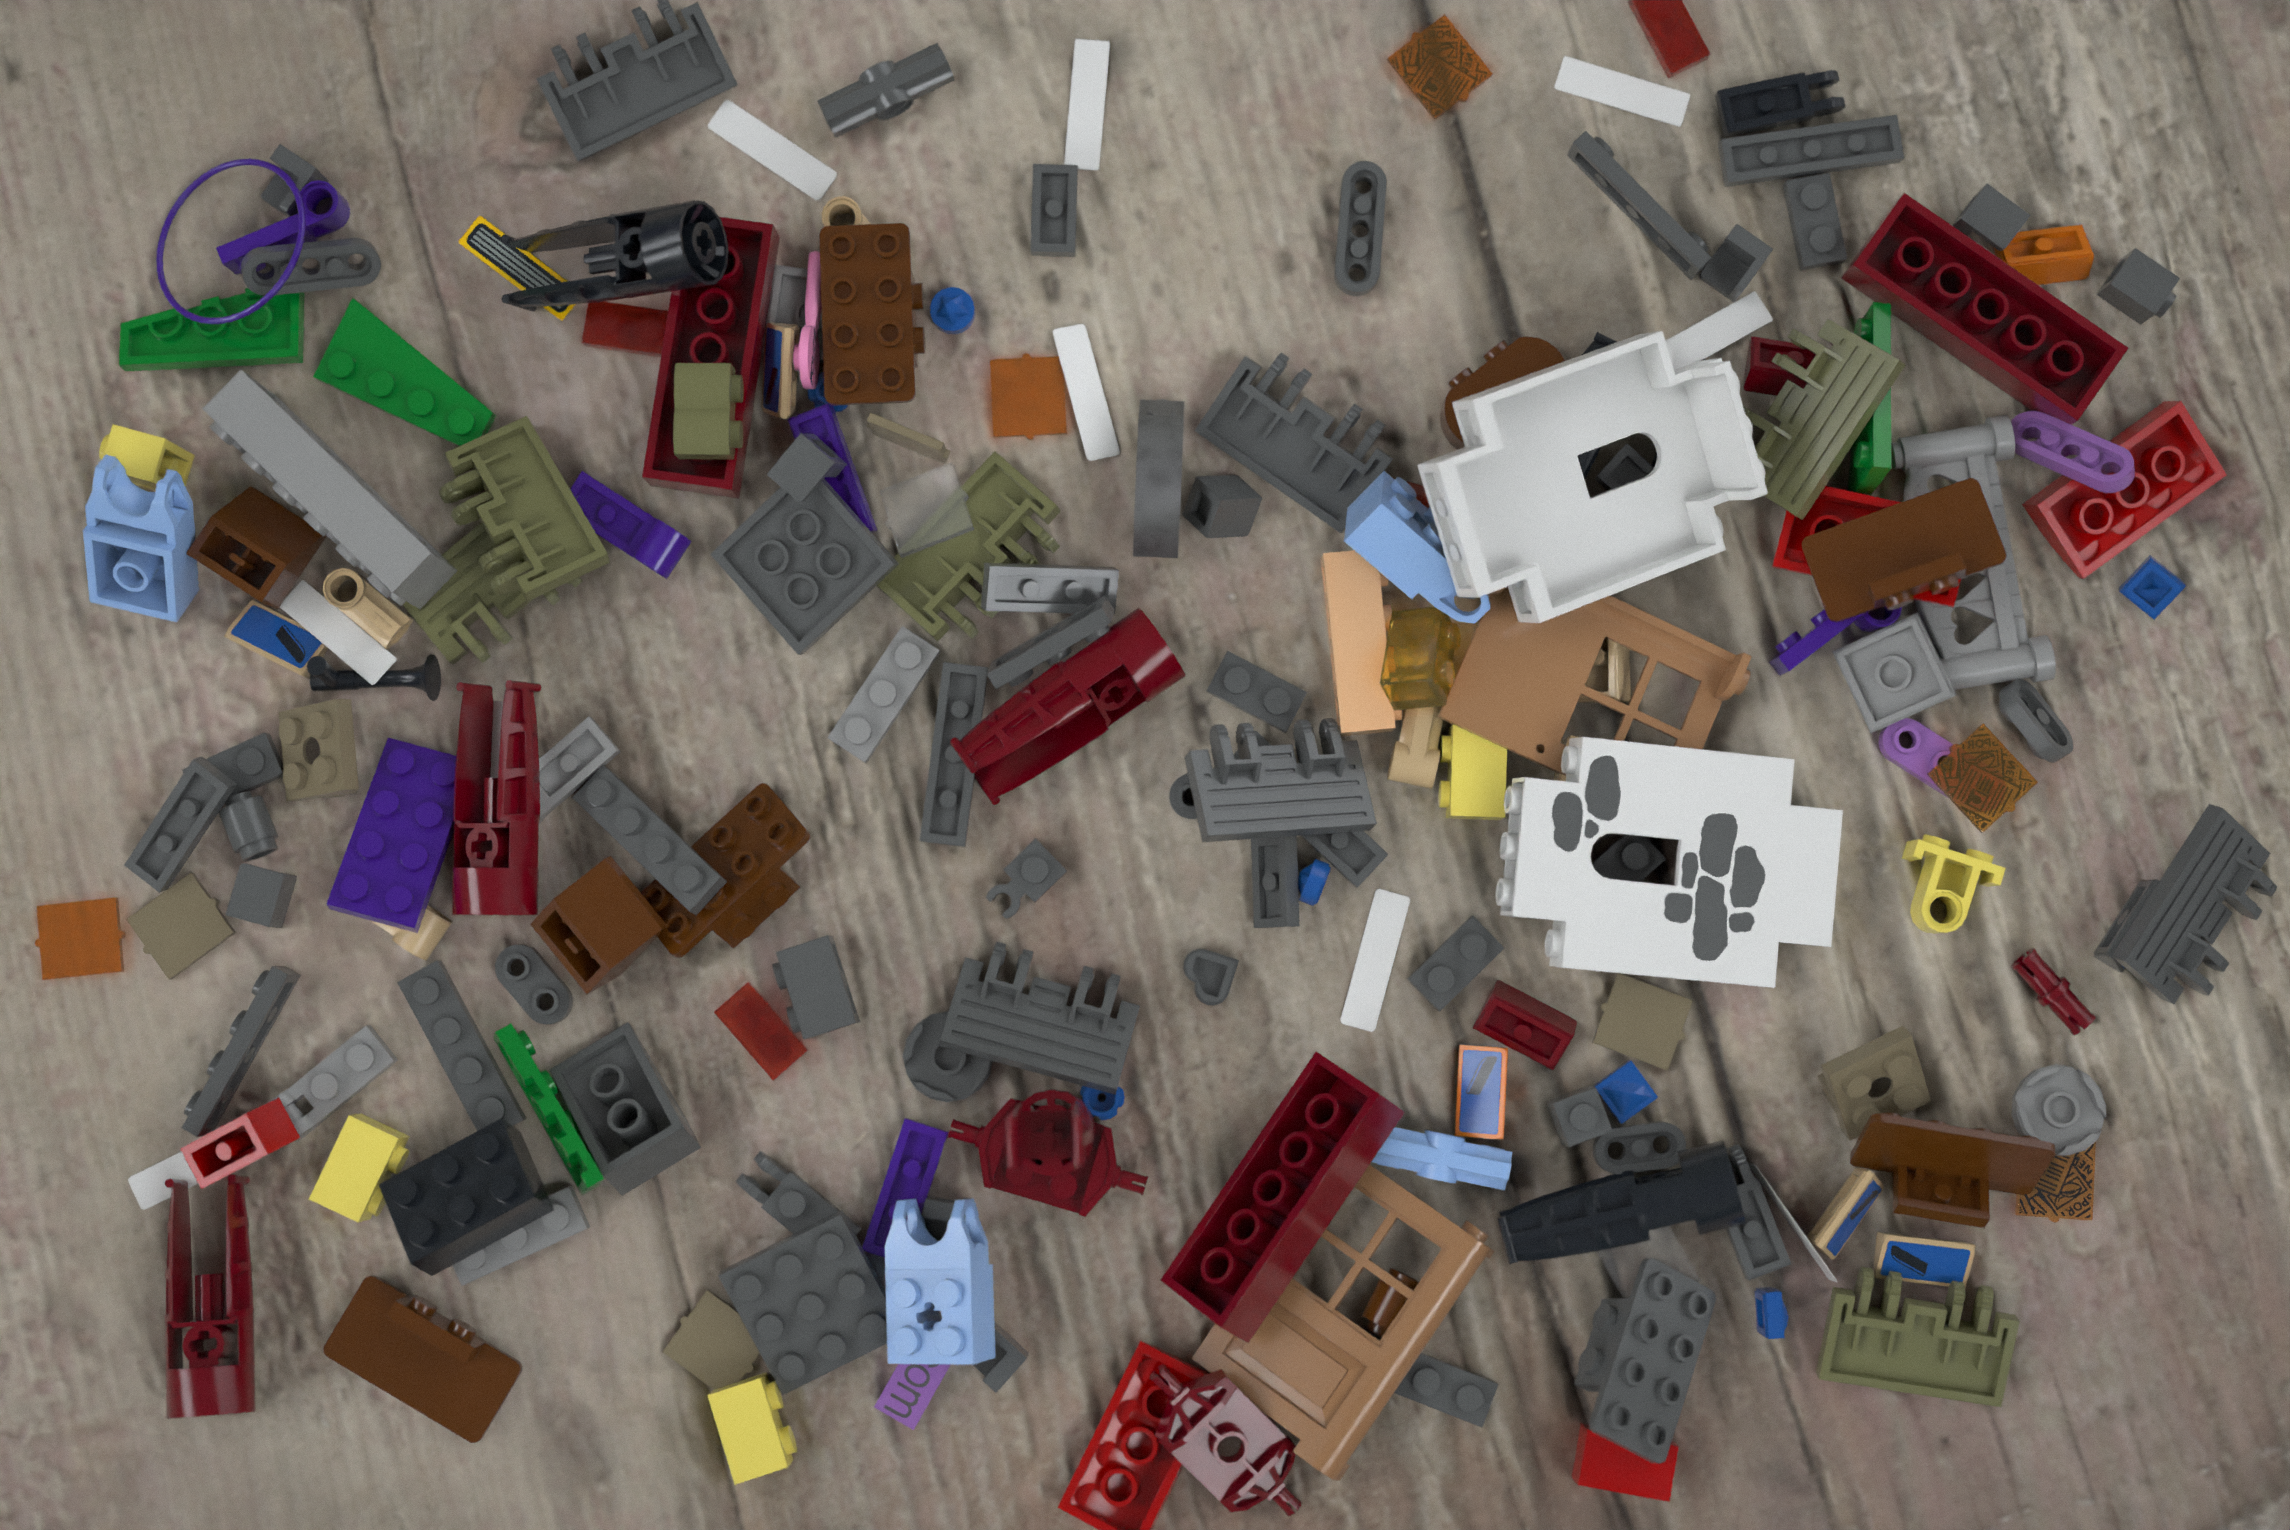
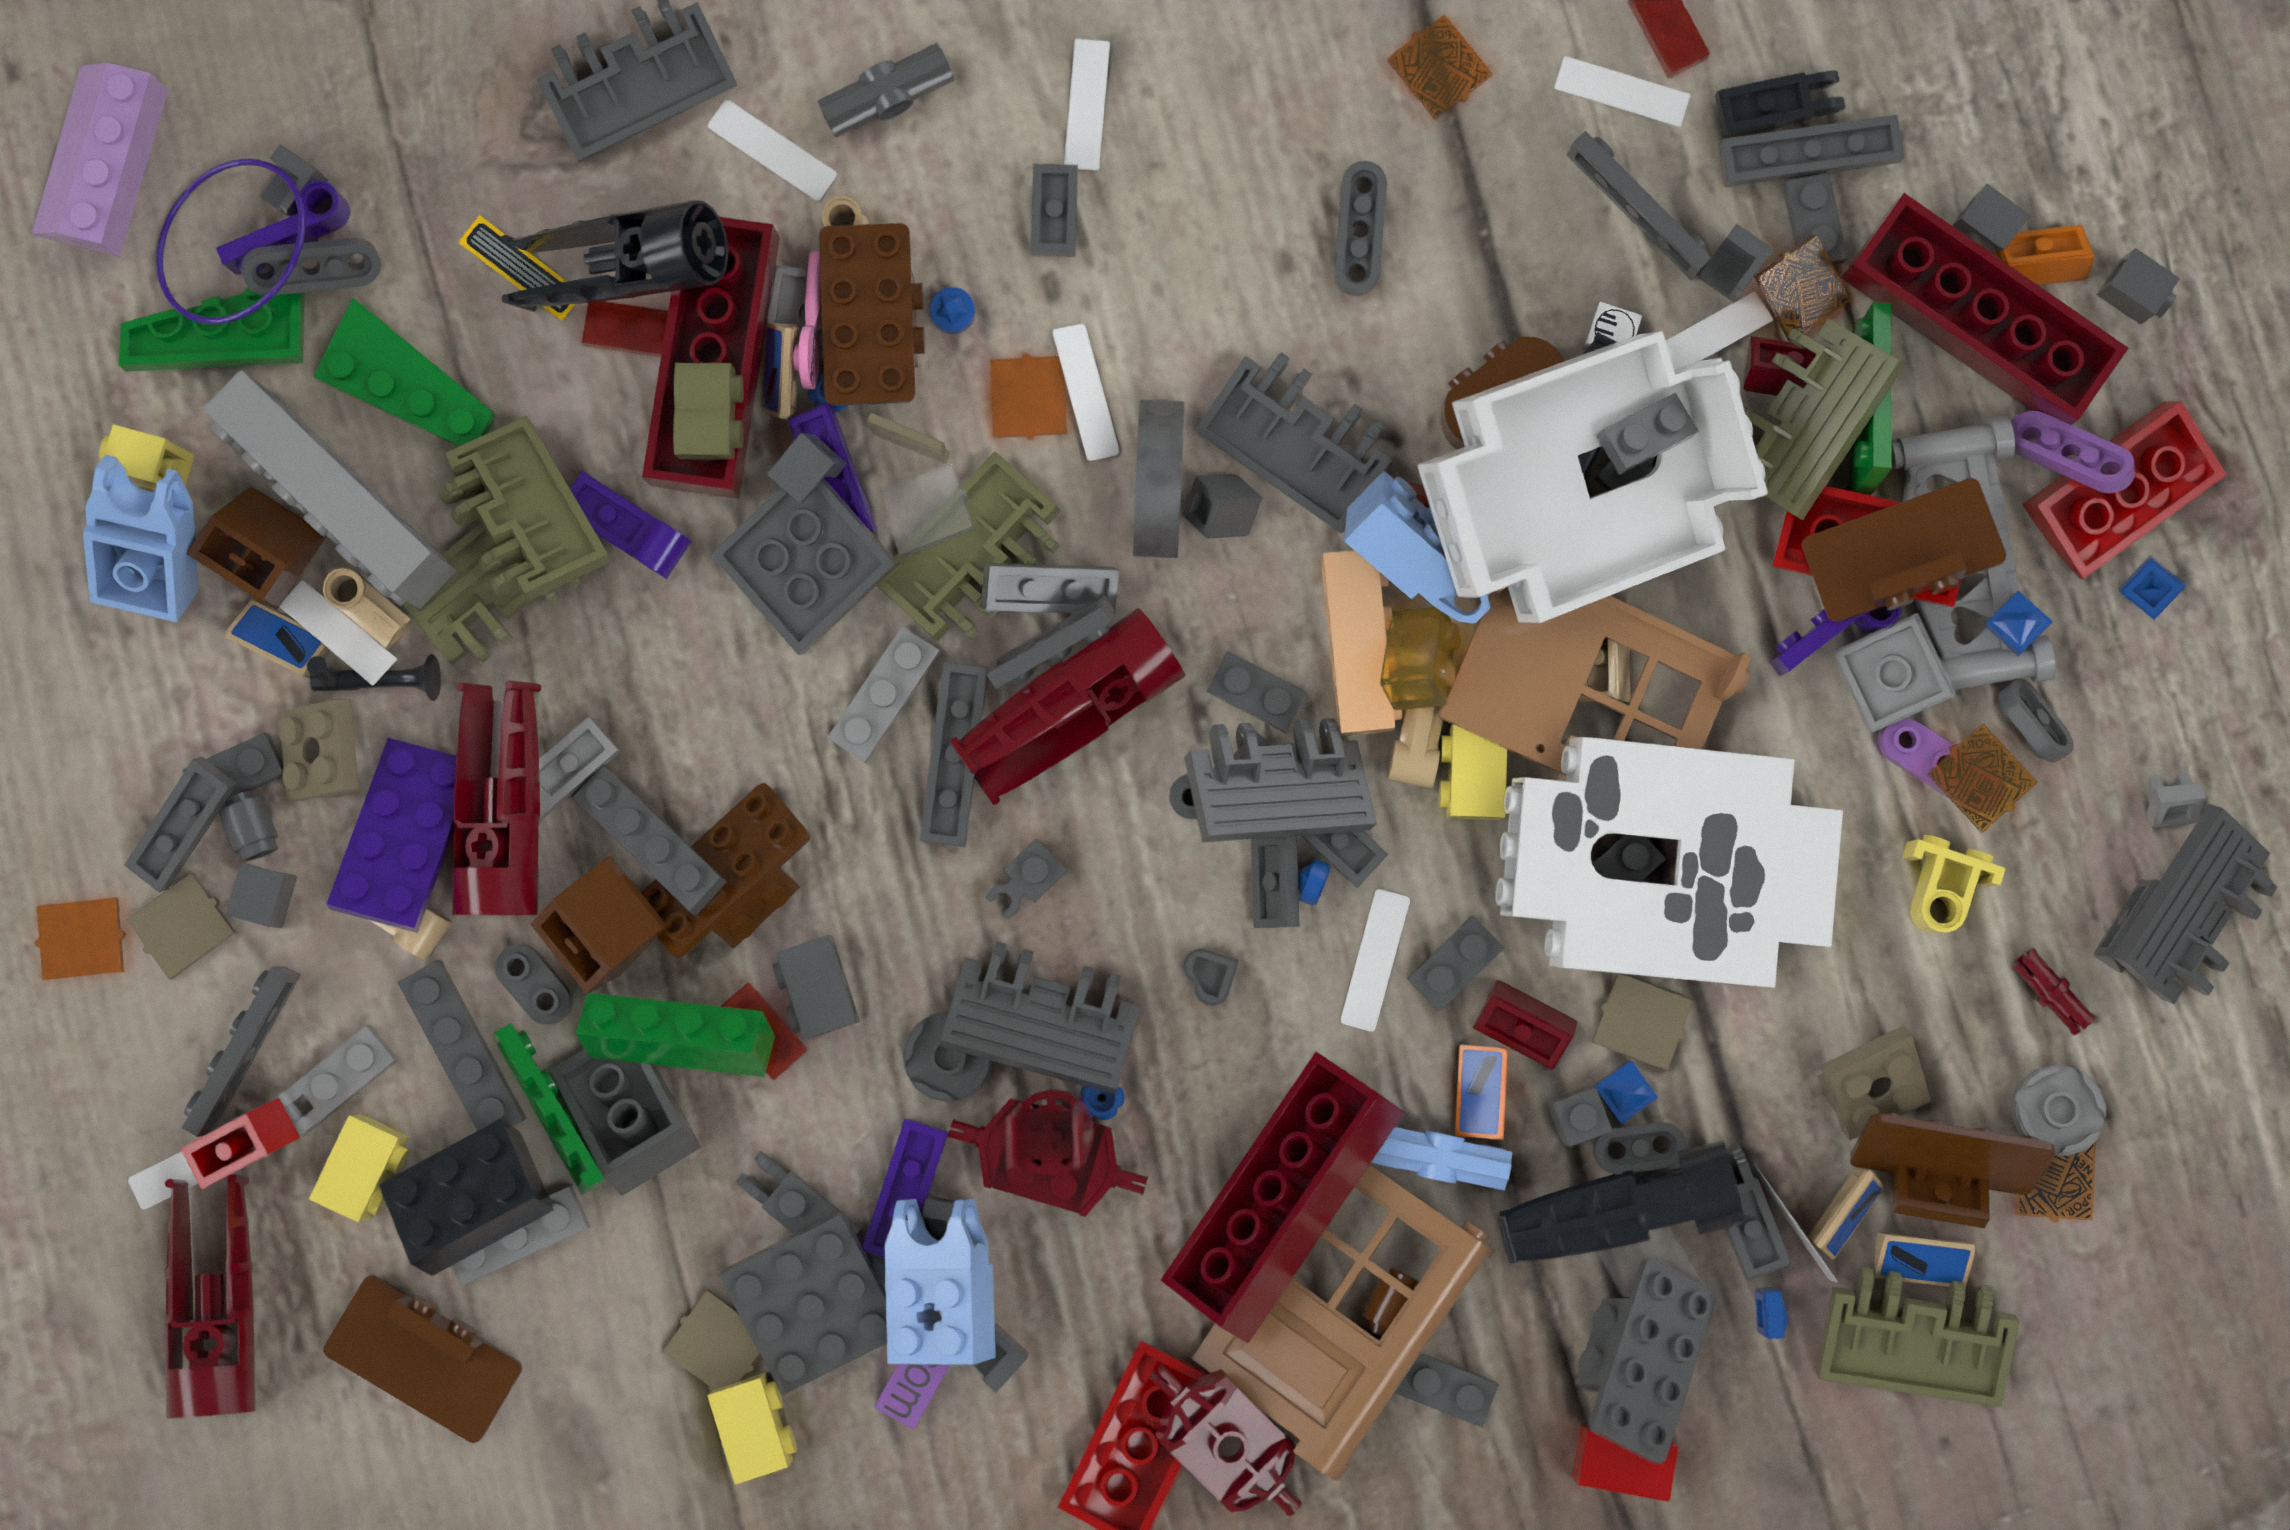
(101, 158): none -> lavender slope
(675, 1034): none -> green brick
(1613, 323): none -> white tile
(1647, 433): none -> dark grey plate
(1802, 287): none -> clear orange piece
(2018, 623): none -> blue tile
(2175, 803): none -> light grey tile

